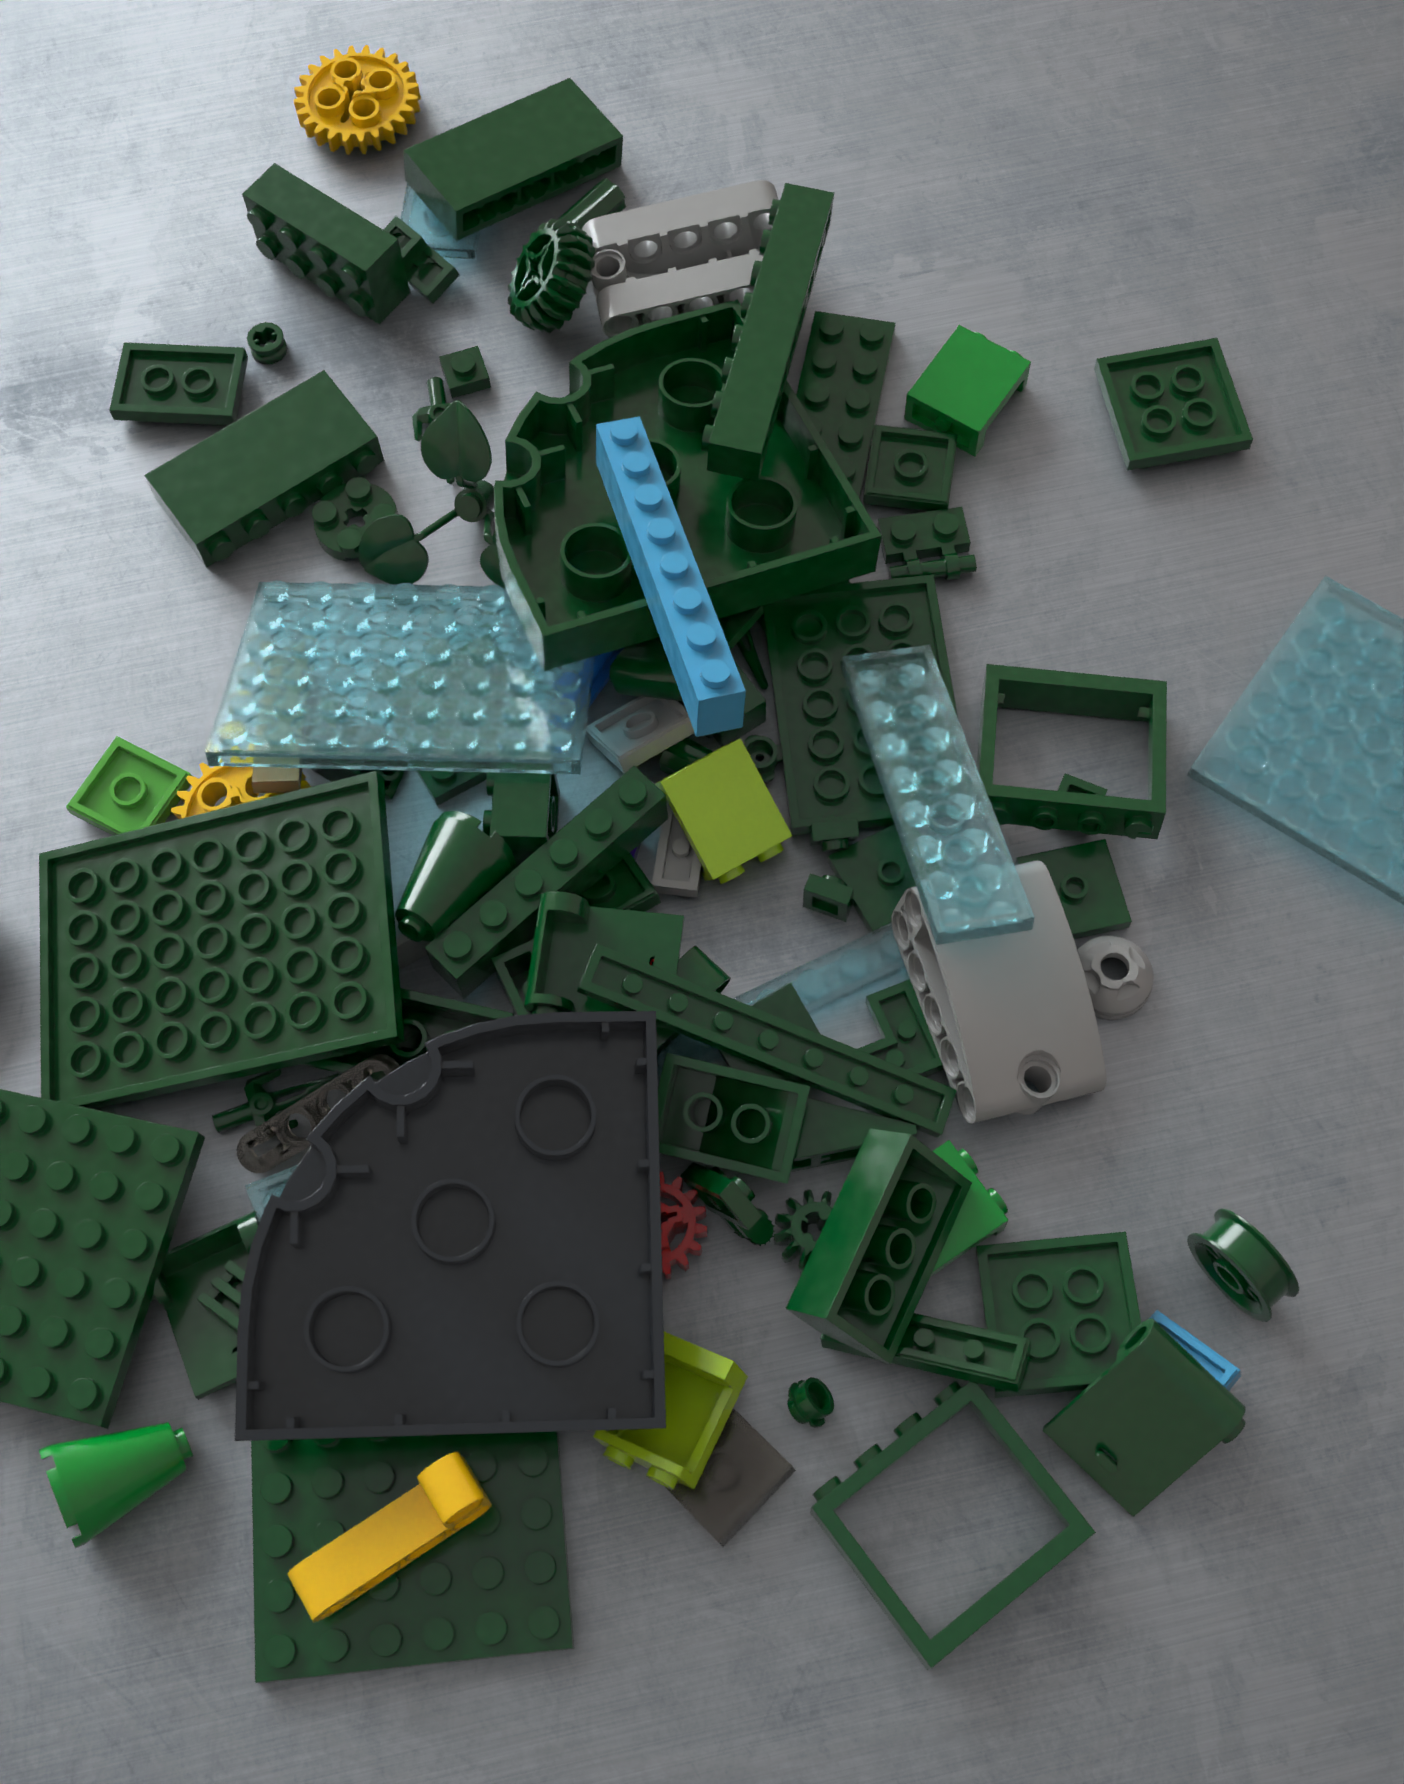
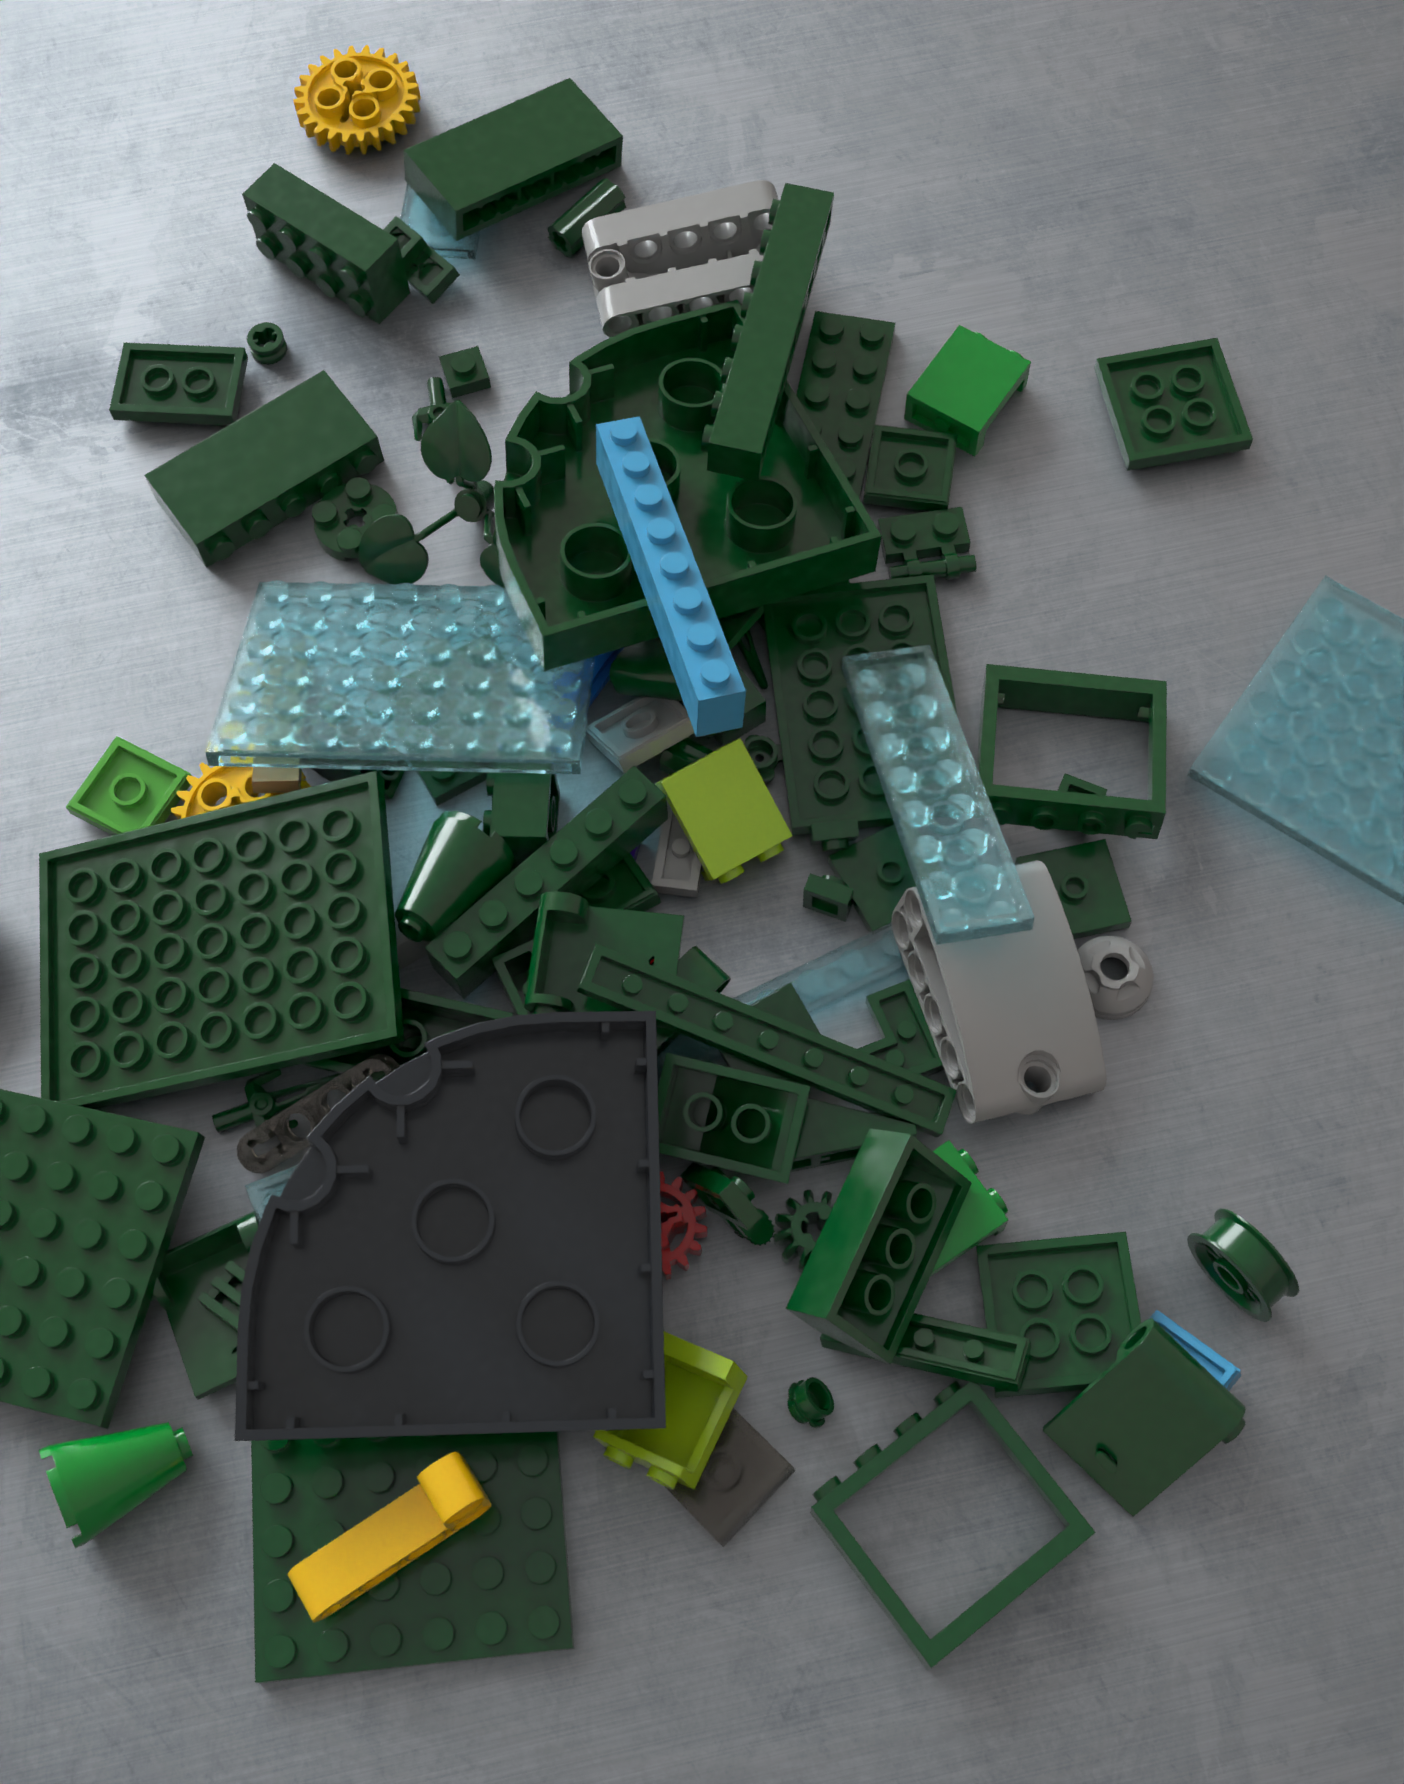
(551, 275): dark green gear -> none

